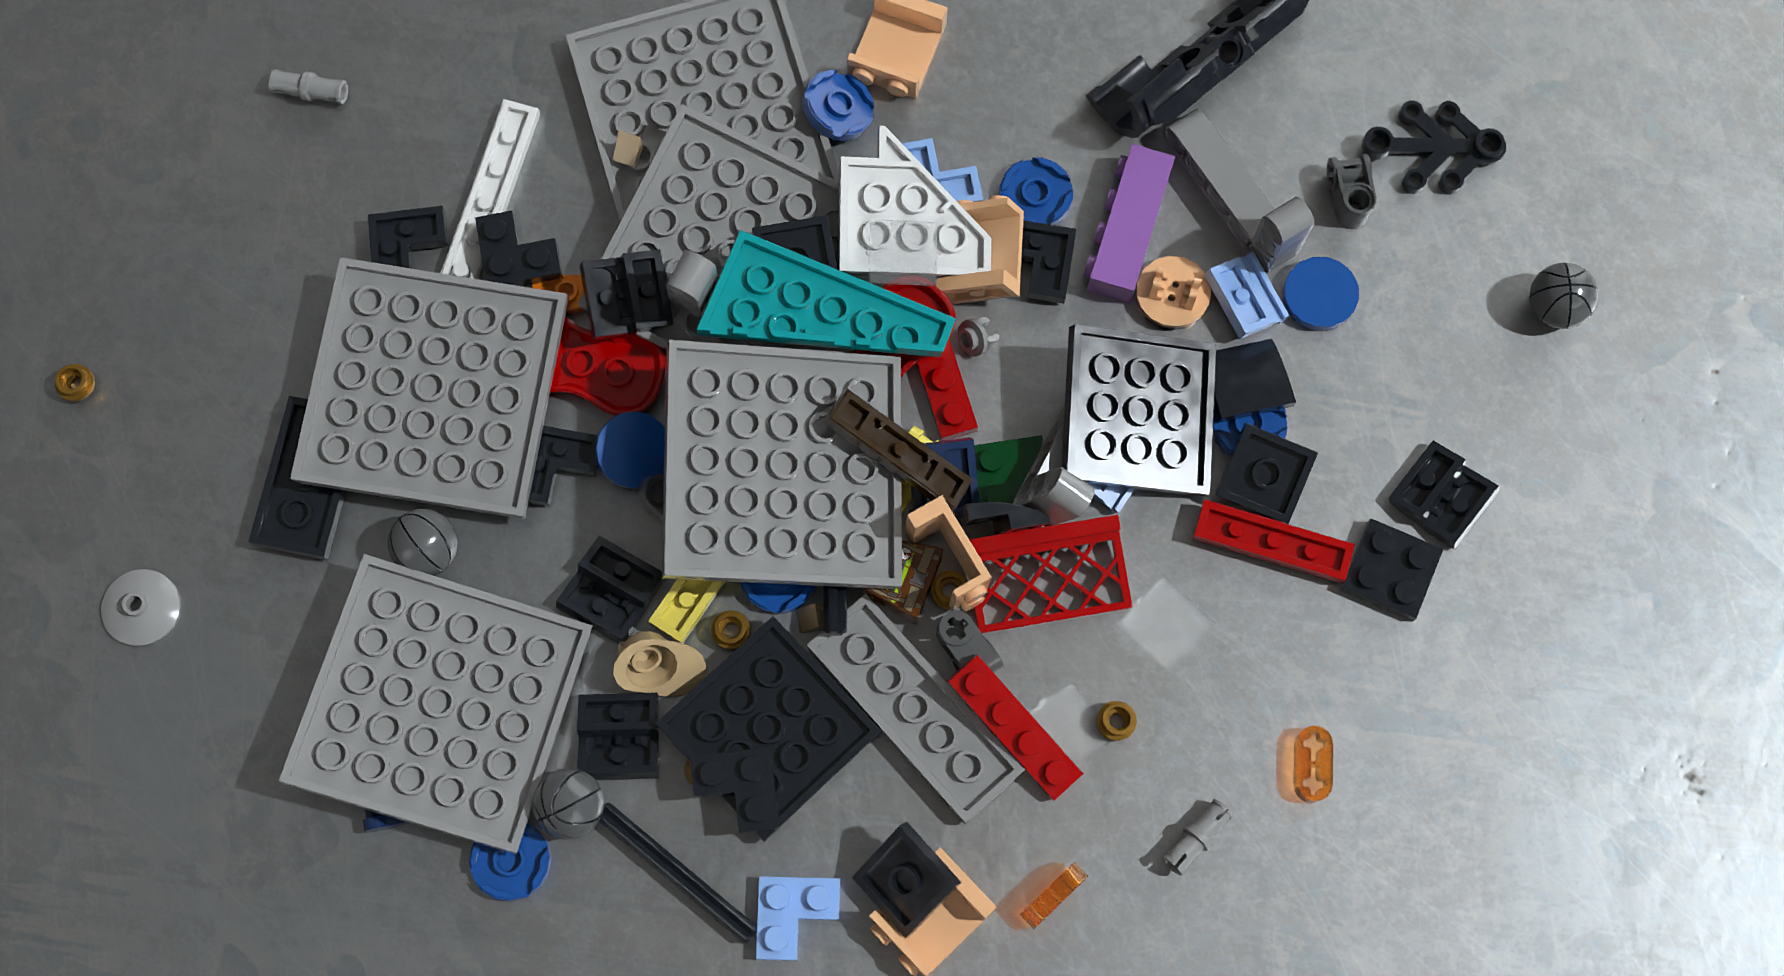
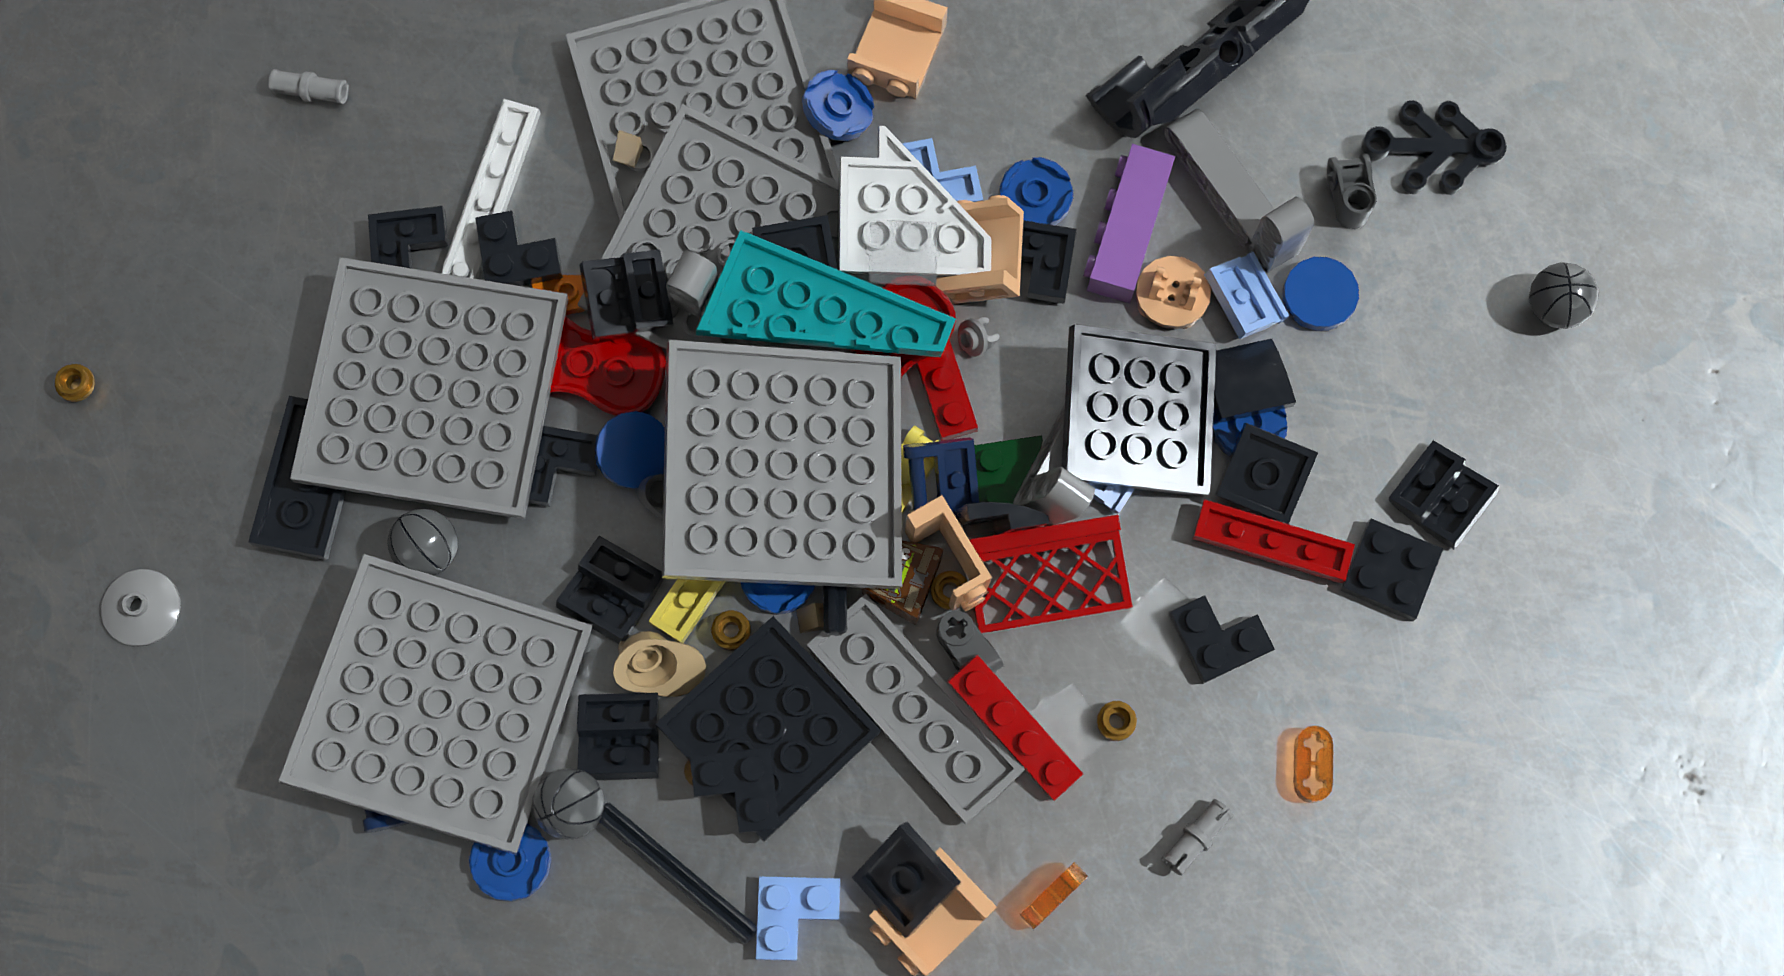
(897, 449): dark brown plate -> none
(1214, 649): none -> black plate

